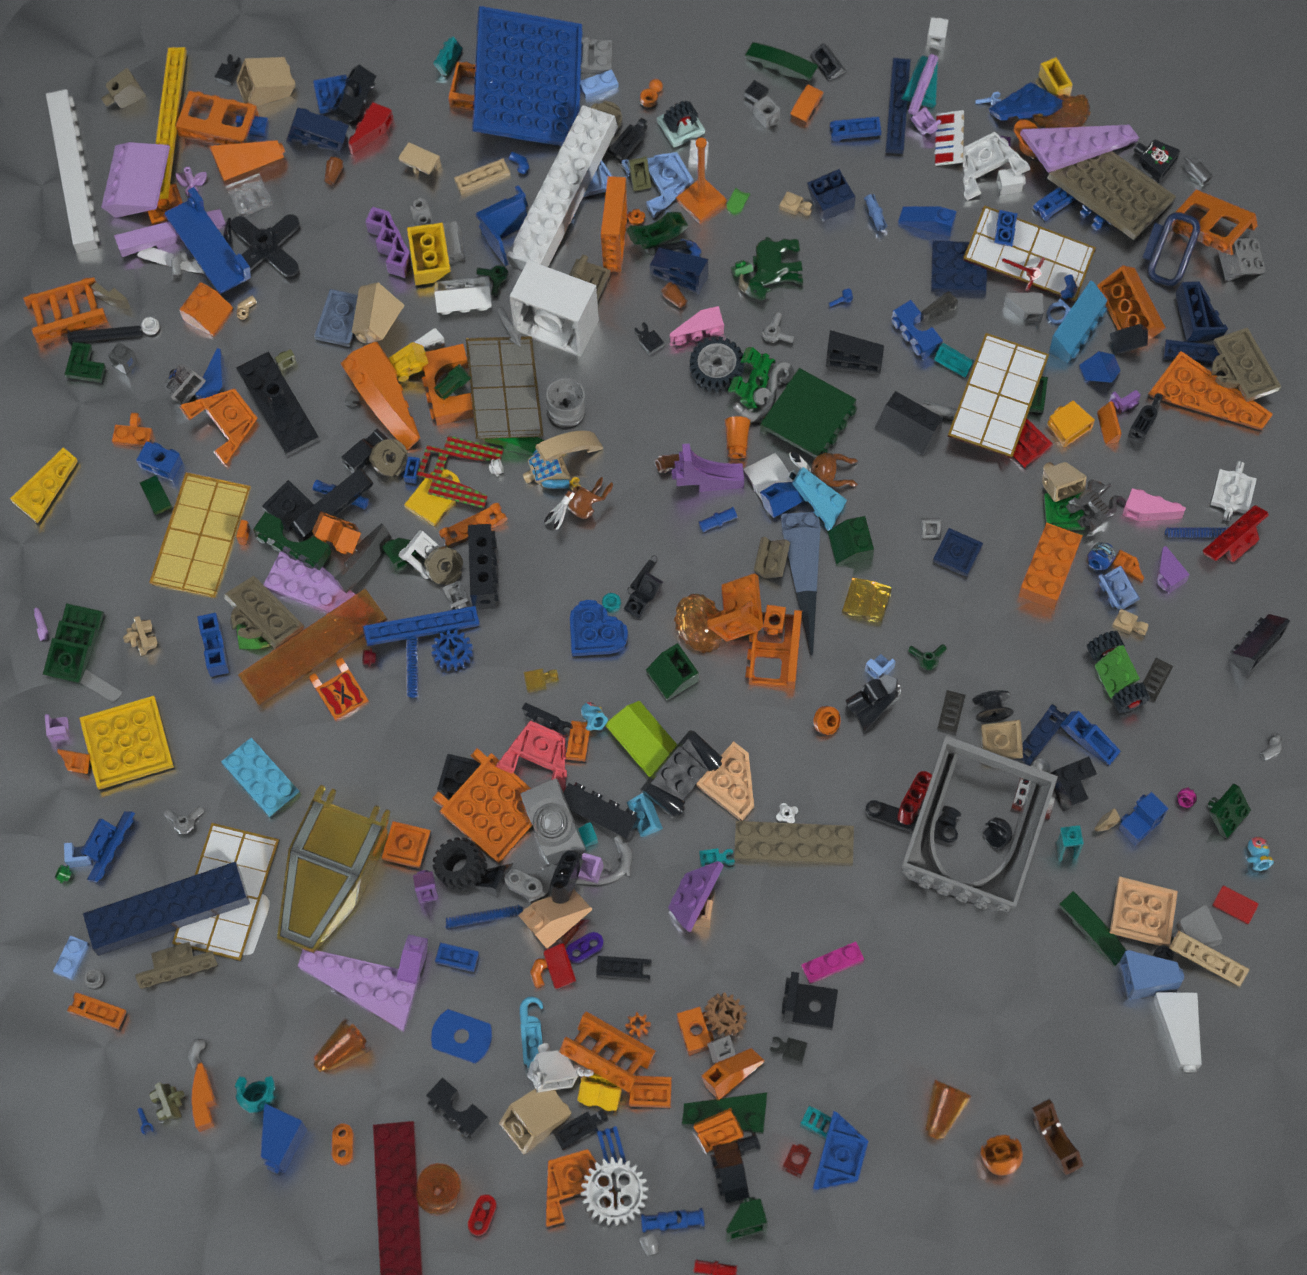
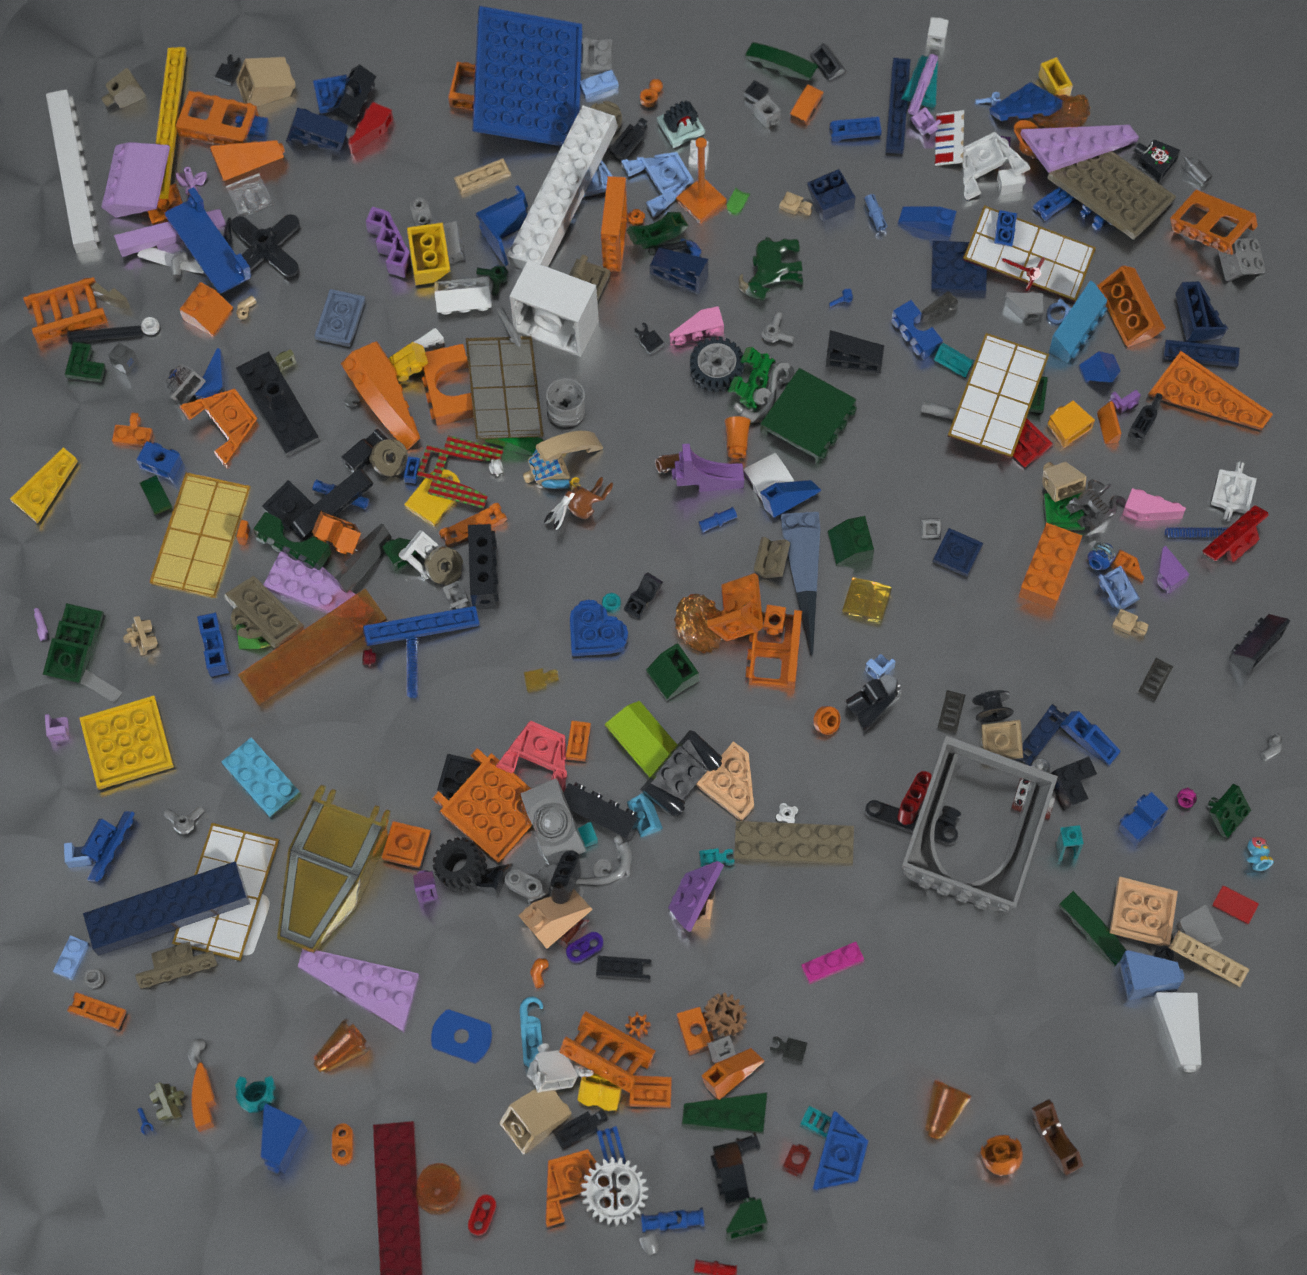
(63, 873): green plate -> none
(75, 761): orange tile -> none
(333, 169): dark orange cone -> none
(340, 693): flag -> none
(374, 313): tan slope -> none
(412, 959): medium lavender slope -> none
(420, 159): tan panel -> none
(448, 56): teal plate -> none
(455, 379): dark green piece -> none
(457, 957): blue plate -> none
(460, 648): blue gear -> none
(469, 1121): black arch -> none
(510, 911): blue piece -> none
(521, 161): blue arm -> none
(548, 720): black plate -> none
(559, 966): red slope -> none
(591, 868): lavender panel -> none
(594, 716): medium azure animal -> none
(639, 173): olive slope -> none
(647, 568): black piece -> none
(674, 295): dark orange cone -> none
(718, 1129): orange plate -> none
(741, 267): green plate -> none
(800, 996): black bracket -> none
(822, 498): medium azure wing -> none
(823, 468): dark orange hair -> none
(909, 423): black slope -> none
(928, 660): dark green piece -> none
(998, 832): black hair -> none
(1071, 287): blue arm -> none
(1108, 821): tan slope -> none
(1117, 672): plate -> none
(1129, 338): black slope -> none
(1156, 243): dark blue bar -> none
(1243, 365): dark tan plate -> none

